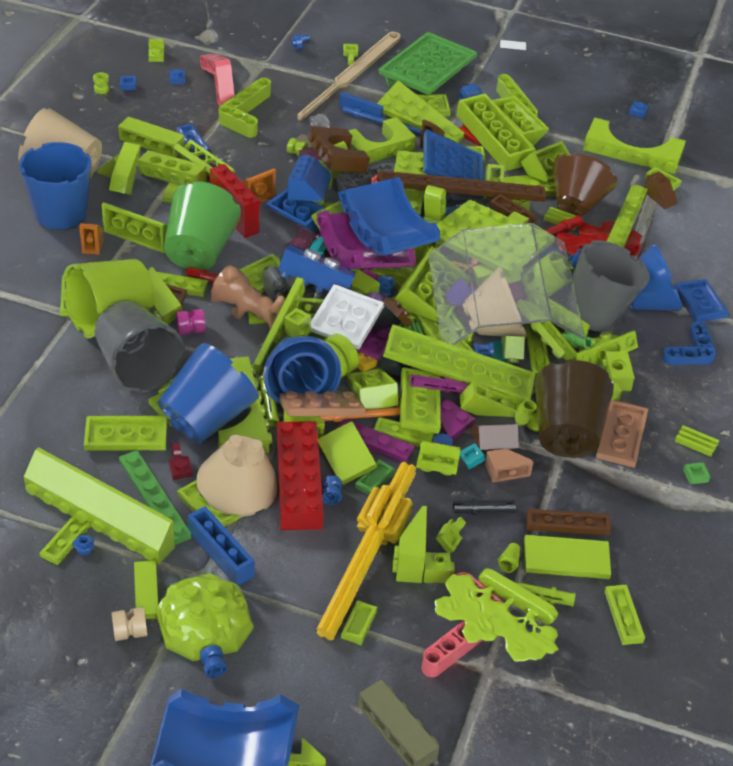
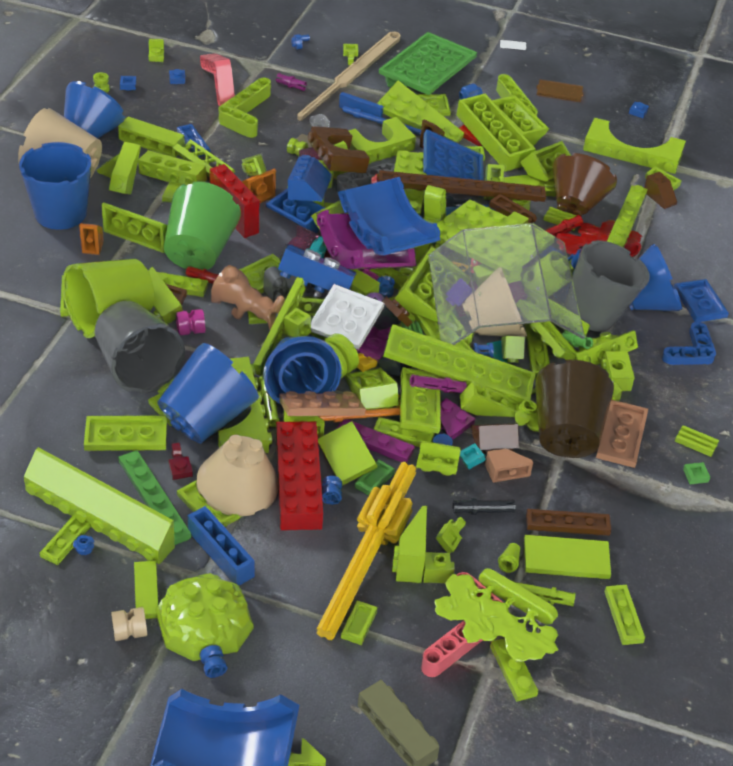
(92, 109): none -> blue cone
(253, 165): none -> lime slope
(291, 81): none -> magenta pin
(515, 673): none -> lime plate
(559, 90): none -> clear orange piece

